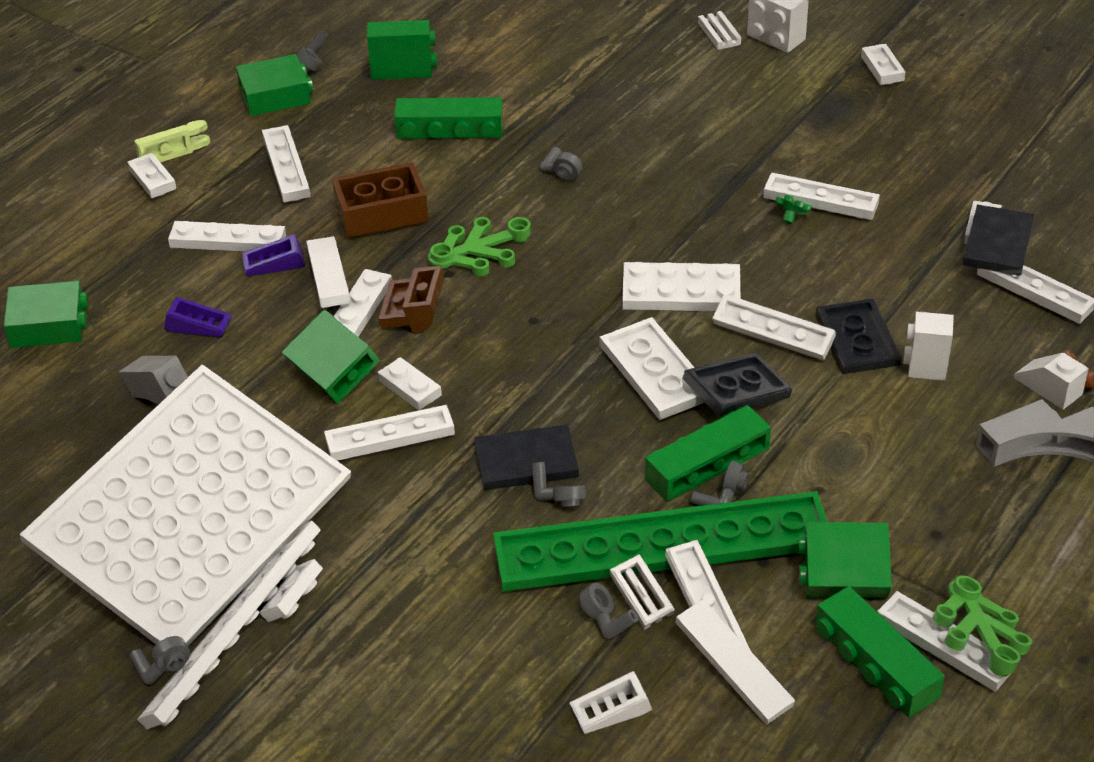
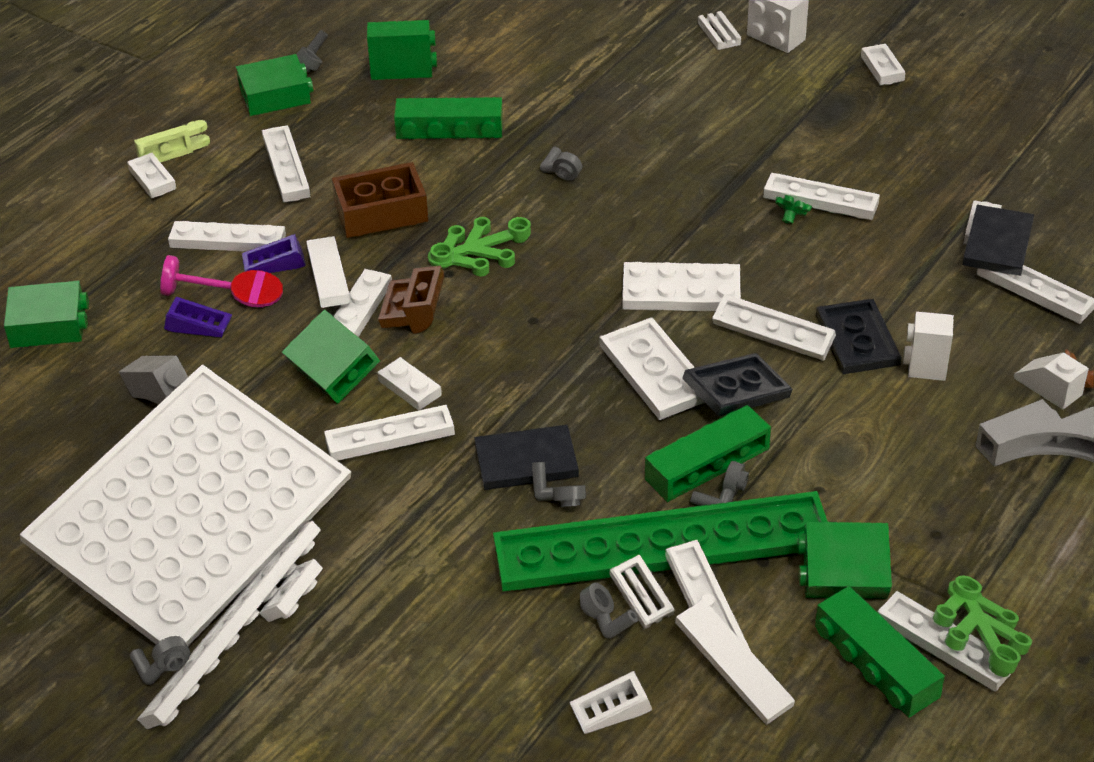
(250, 288): none -> piece

